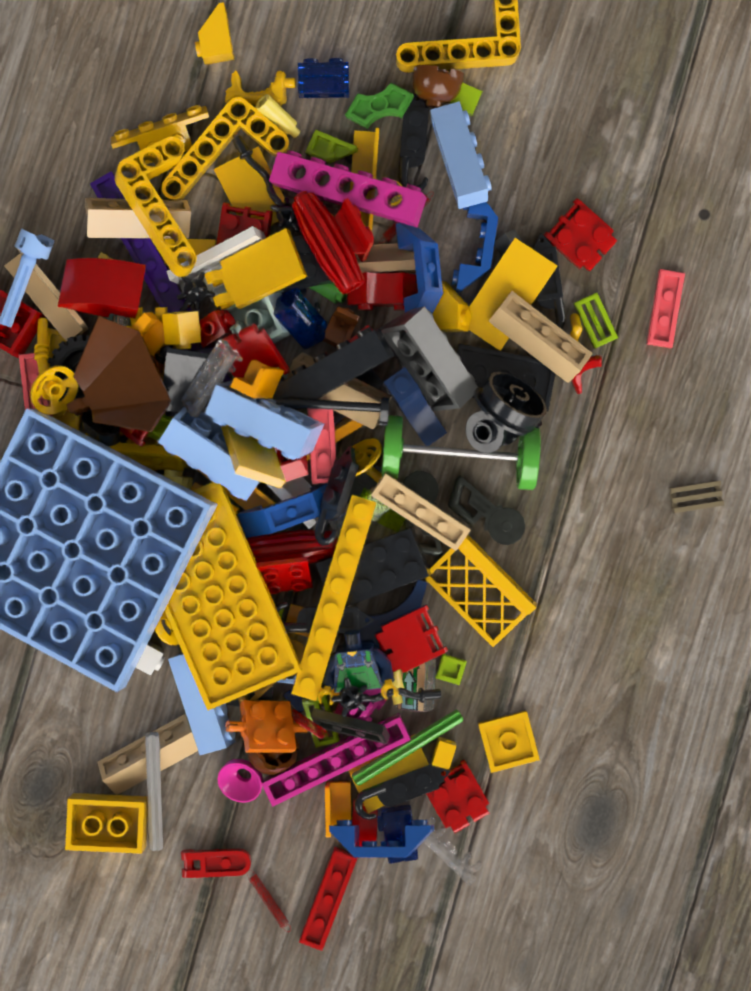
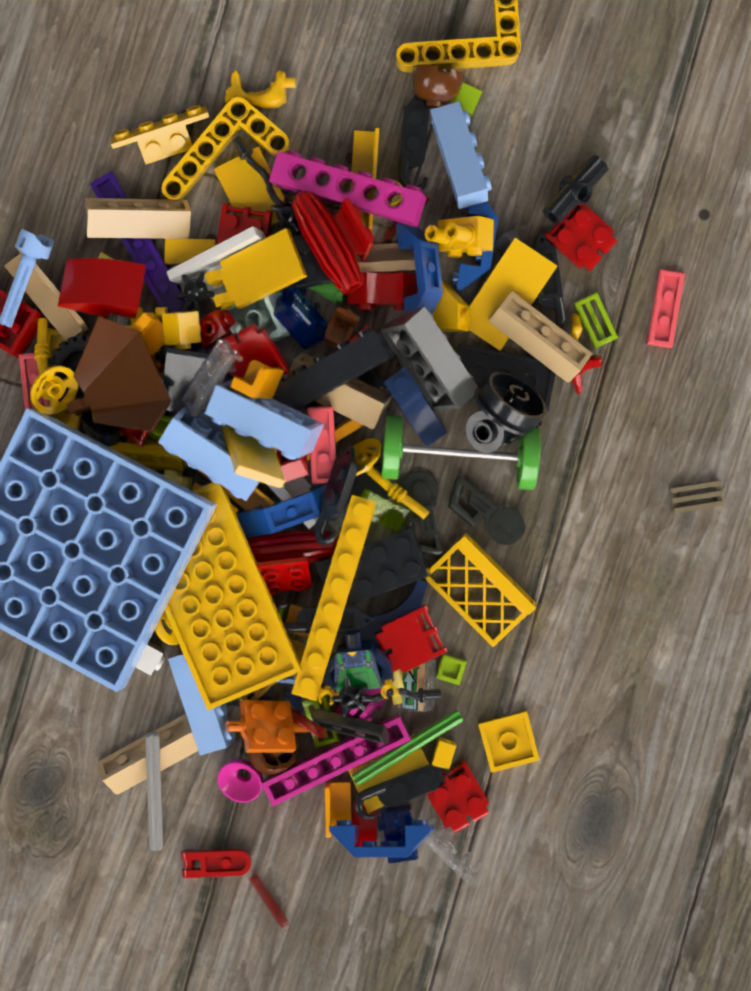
(106, 823): yellow brick -> none
(153, 204): yellow beam -> none
(215, 38): yellow slope -> none
(277, 115): light yellow cylinder -> none
(323, 78): clear blue brick -> none
(328, 147): lime tile -> none
(328, 899): red tile -> none
(382, 407): black piece -> none
(389, 102): bright green tile -> none
(420, 511): tan panel -> none
(462, 235): none -> yellow brick
(575, 189): none -> black piece

